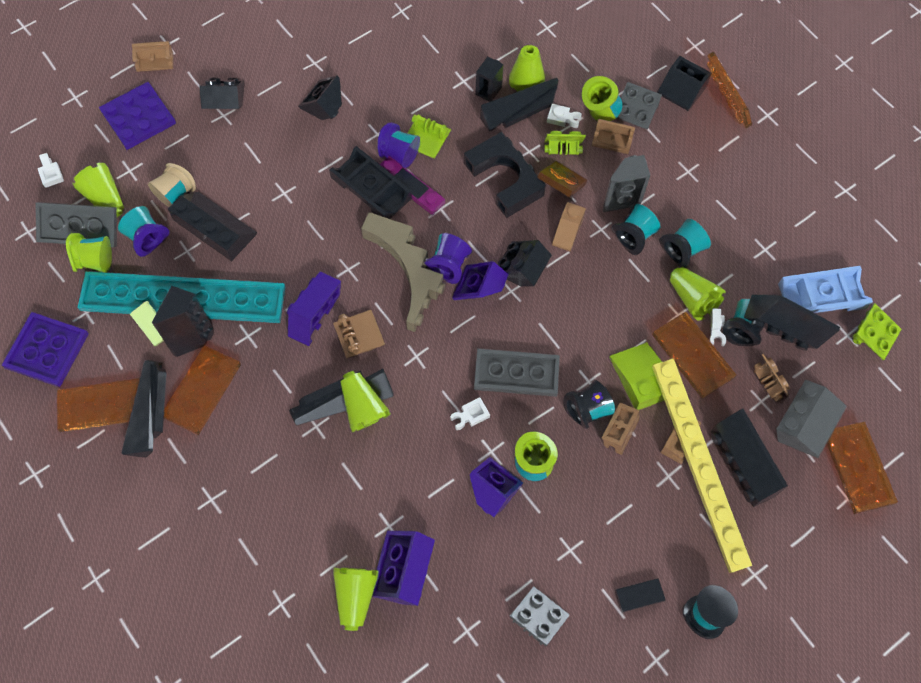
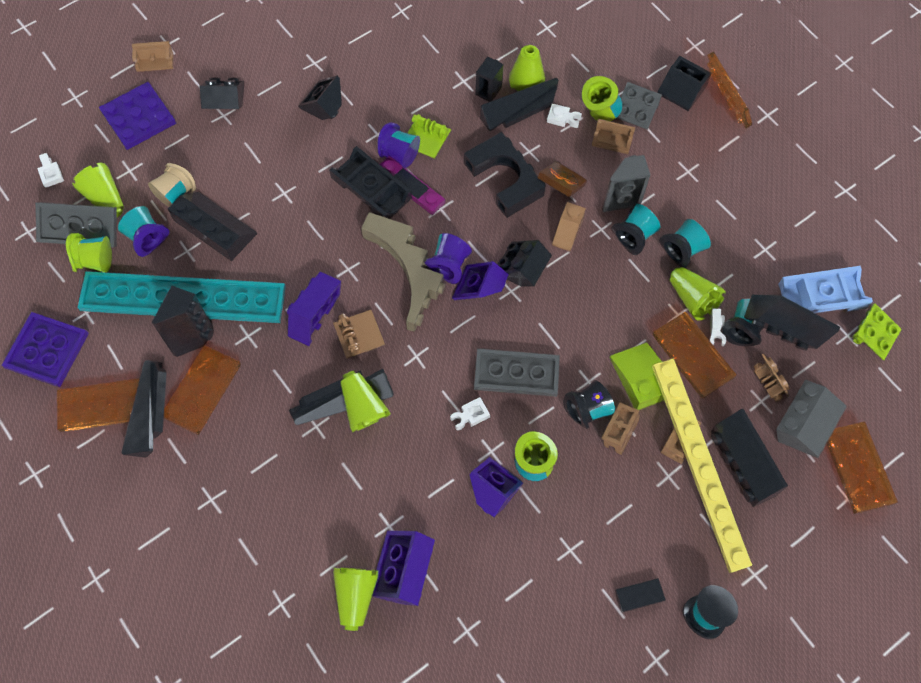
(144, 316): yellowish green tile -> none
(539, 616): hinge -> none
(556, 137): lime hinge -> none

